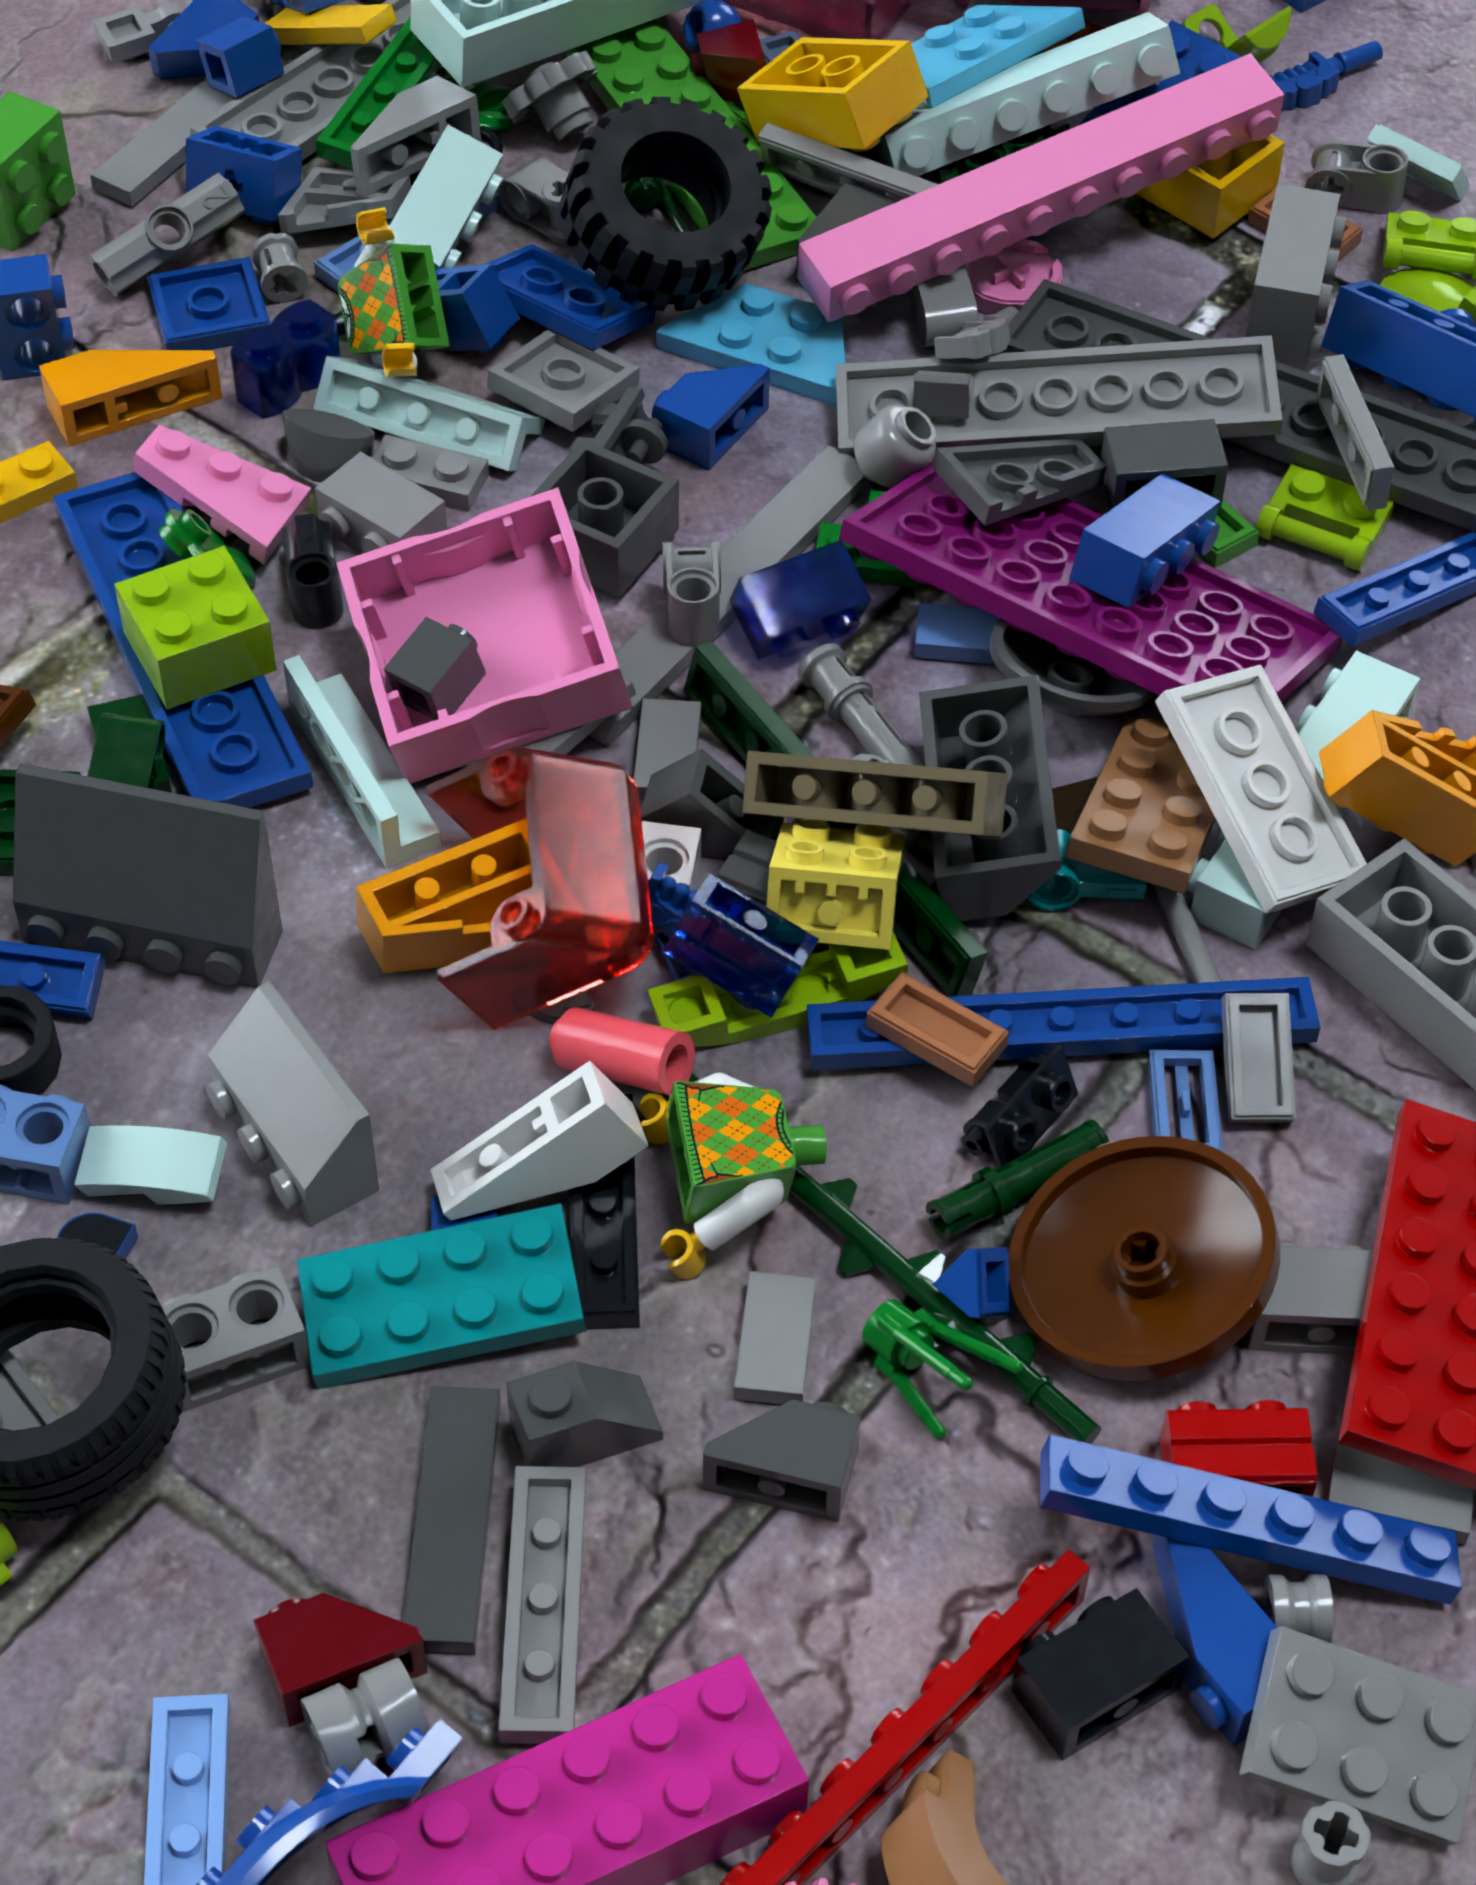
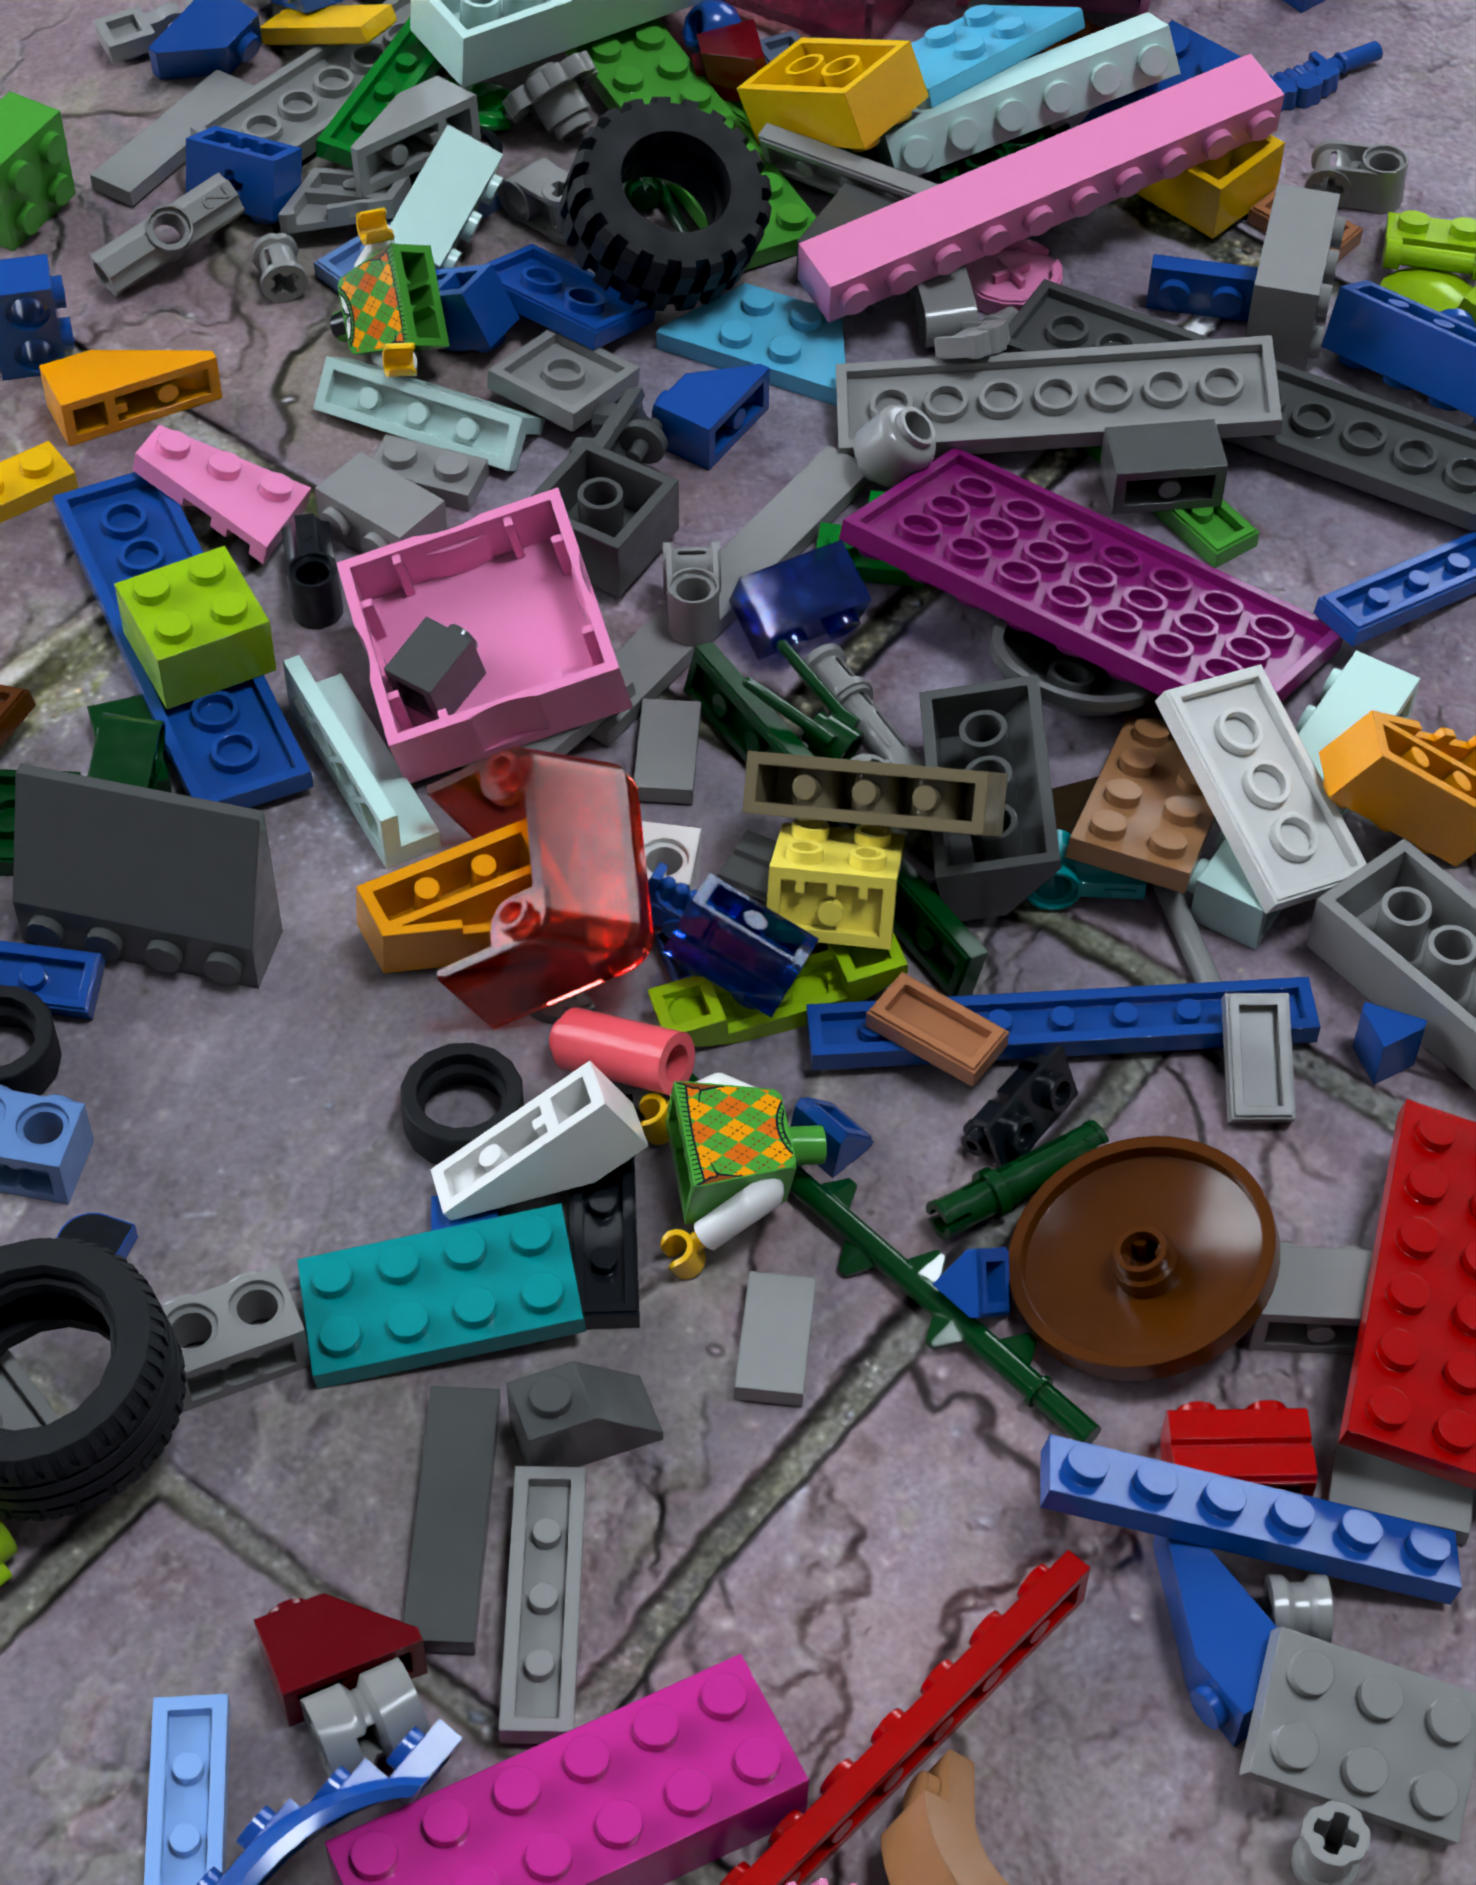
(151, 1161): light aqua slope -> none
(190, 535): green plate -> none
(207, 304): blue tile -> none
(240, 56): blue brick -> none
(284, 358): clear blue brick -> none
(292, 1109): light grey slope -> none
(324, 441): dark grey piece -> none
(448, 1067): none -> black tyre
(707, 797): dark grey slope -> none
(788, 1459): dark grey slope -> none
(826, 735): none -> dark green plant
(844, 1137): none -> blue slope
(907, 1342): green plant -> none
(943, 393): light grey slope -> none
(954, 633): medium blue tile -> none
(1017, 476): dark grey wing -> none
(1098, 1672): black brick -> none
(1145, 540): blue brick -> none
(1201, 287): none -> blue plate
(1208, 1088): medium blue tile -> none
(1260, 41): lime piece -> none
(1323, 517): lime plate -> none
(1355, 432): light grey tile -> none
(1387, 1041): none -> blue slope
(1425, 163): light aqua tile -> none

